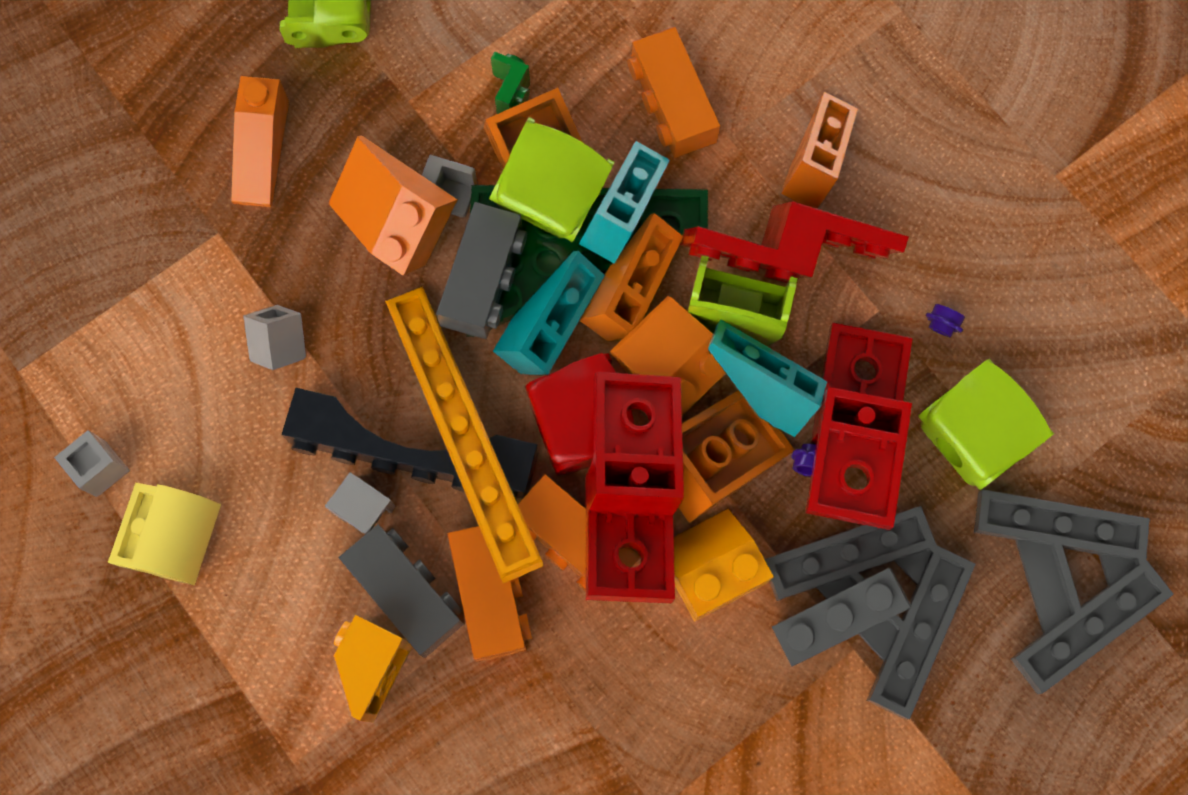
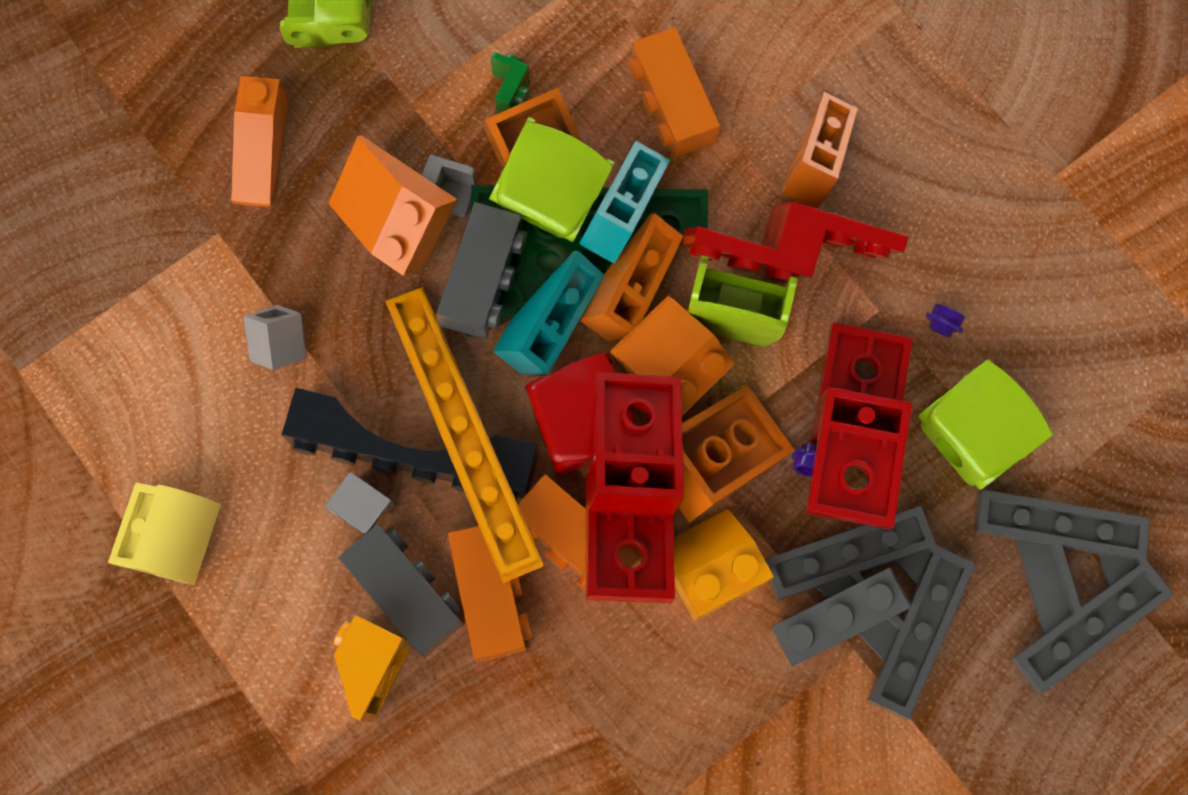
(92, 464): light grey panel -> none
(769, 381): teal slope -> none

